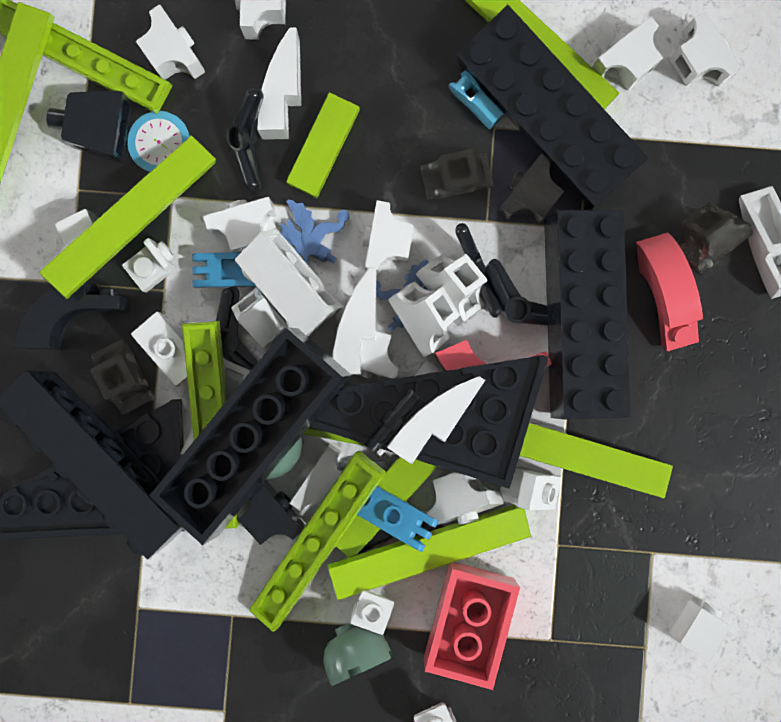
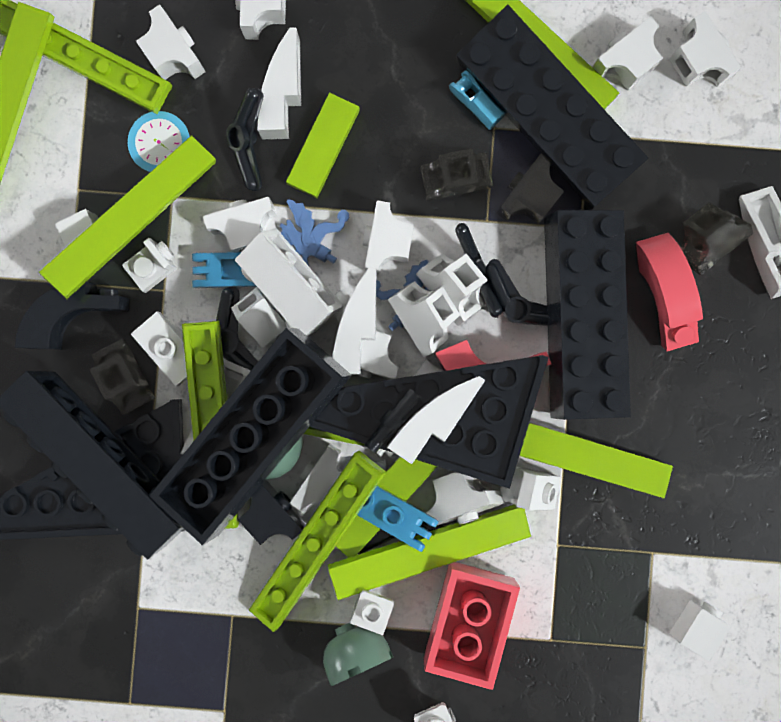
(94, 123): black torso -> none

